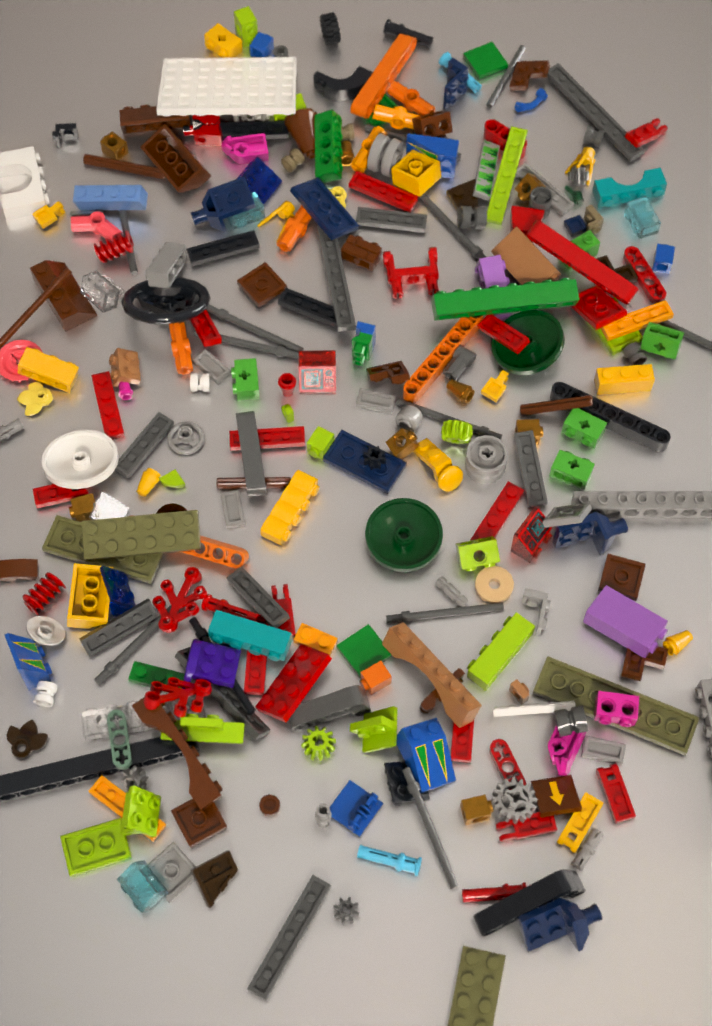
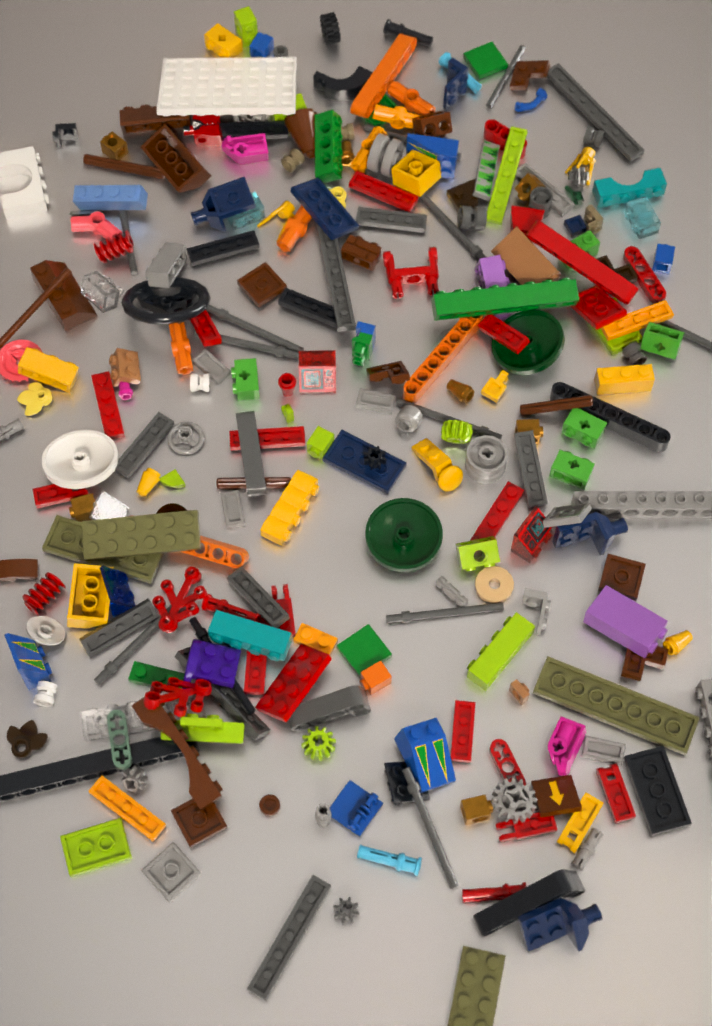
(46, 215): yellow plate -> none
(140, 812): lime bracket -> none
(142, 886): clear light blue brick -> none
(214, 876): dark brown wing -> none
(260, 179): clear blue bracket -> none
(377, 729): lime bracket -> none
(395, 443): pearl gold brick -> none
(430, 701): reddish brown hinge -> none
(457, 700): medium nougat arch -> none
(461, 359): dark grey piece -> none
(532, 708): white tile -> none
(571, 721): dark grey wheel -> none
(616, 703): dark pink brick -> none
(646, 133): red hinge -> none
(657, 790): none -> black plate

